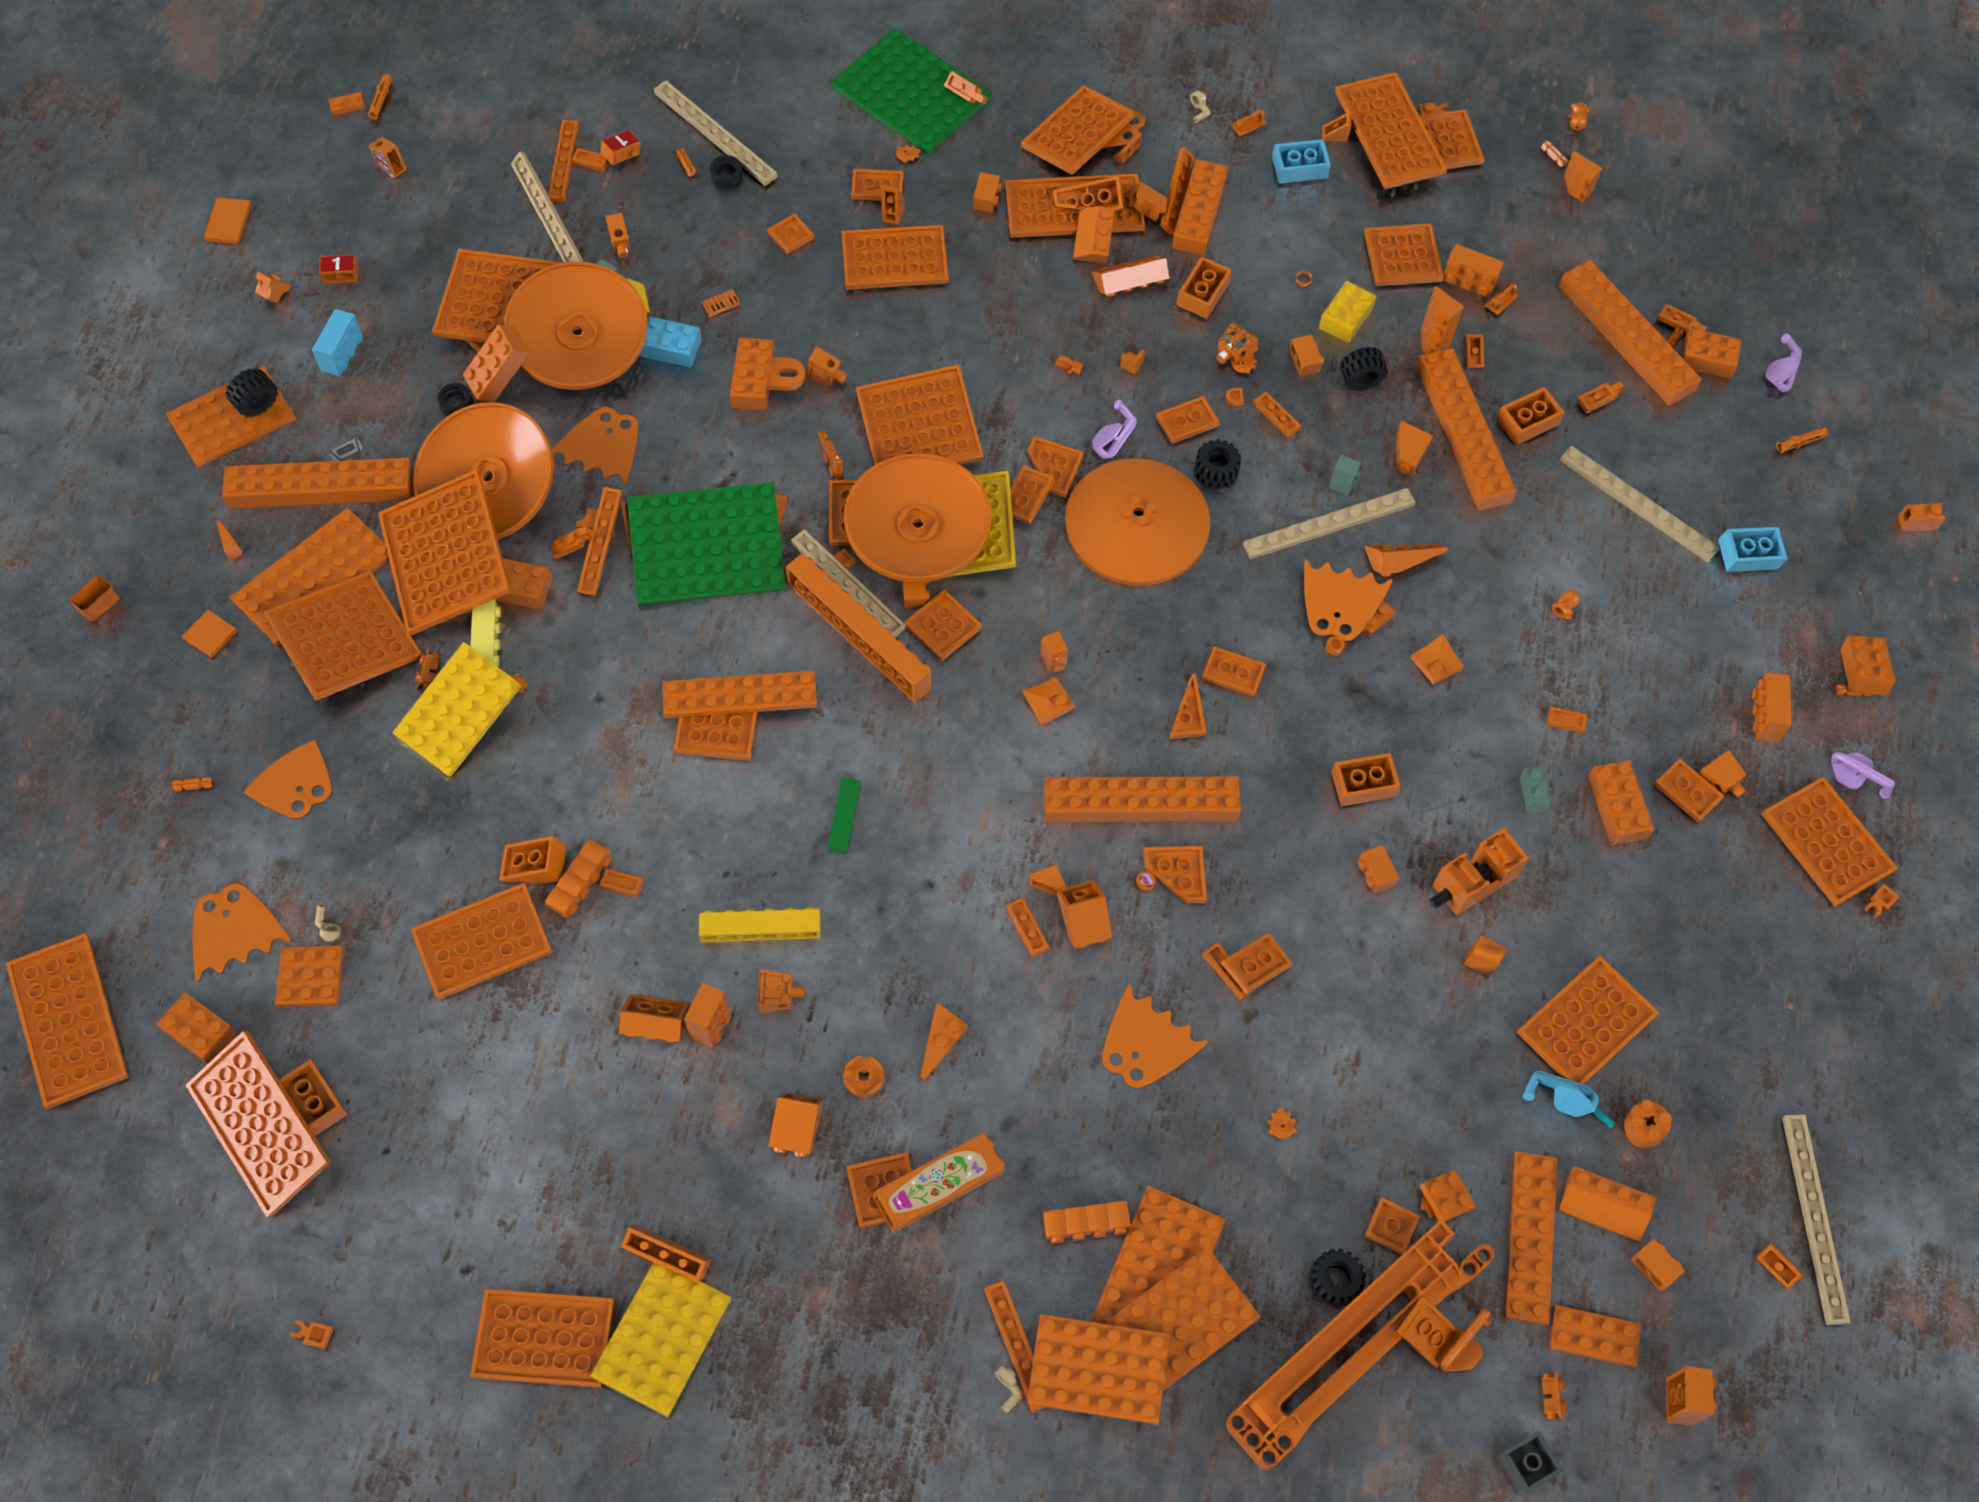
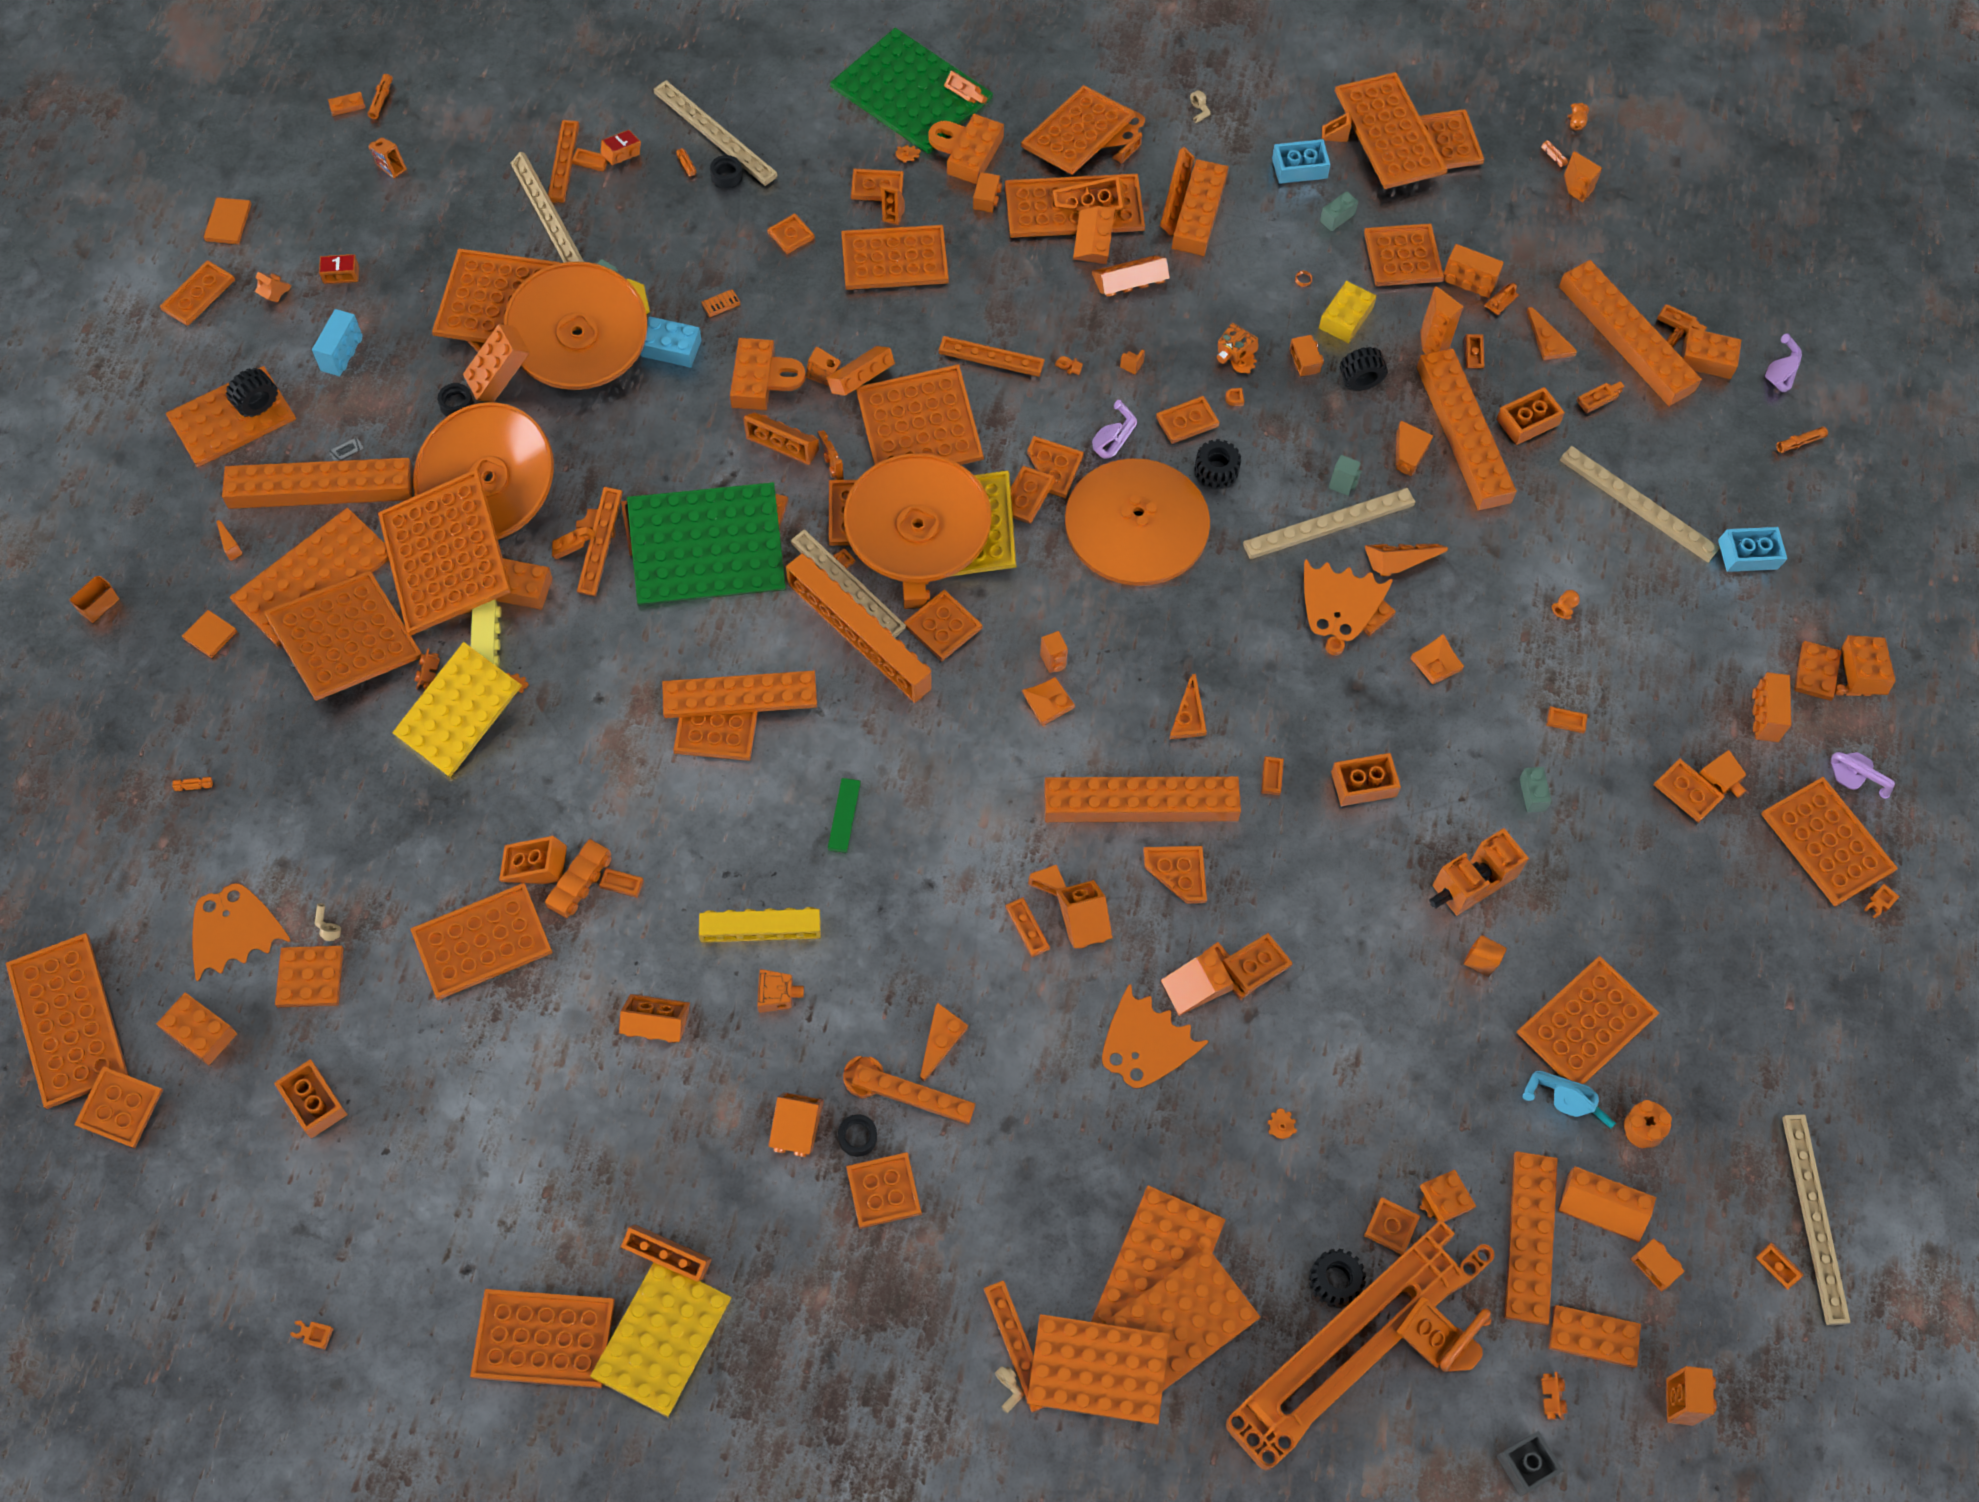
(118, 1107): none -> orange plate
(197, 293): none -> orange plate
(257, 1124): orange plate -> none
(279, 781): orange piece -> none
(600, 449): orange piece -> none
(618, 234): orange torso -> none
(707, 1015): orange brick -> none
(781, 437): none -> orange slope
(857, 1119): none -> black tyre
(860, 370): none -> orange brick
(913, 1094): none -> orange plate
(938, 1182): brick -> none
(969, 147): none -> orange brick
(991, 356): none -> orange plate
(1085, 1221): orange brick -> none
(1145, 881): orange tile -> none
(1147, 201): orange brick -> none
(1197, 982): none -> slope
(1204, 287): orange brick -> none
(1233, 671): orange tile -> none
(1249, 123): orange hinge -> none
(1272, 775): none -> orange tile
(1276, 414): orange tile -> none
(1339, 211): none -> sand green brick
(1378, 869): orange brick -> none
(1431, 108): orange plate -> none
(1550, 341): none -> orange wing
(1620, 802): orange brick -> none
(1817, 670): none -> orange plate
(1921, 517): orange brick -> none

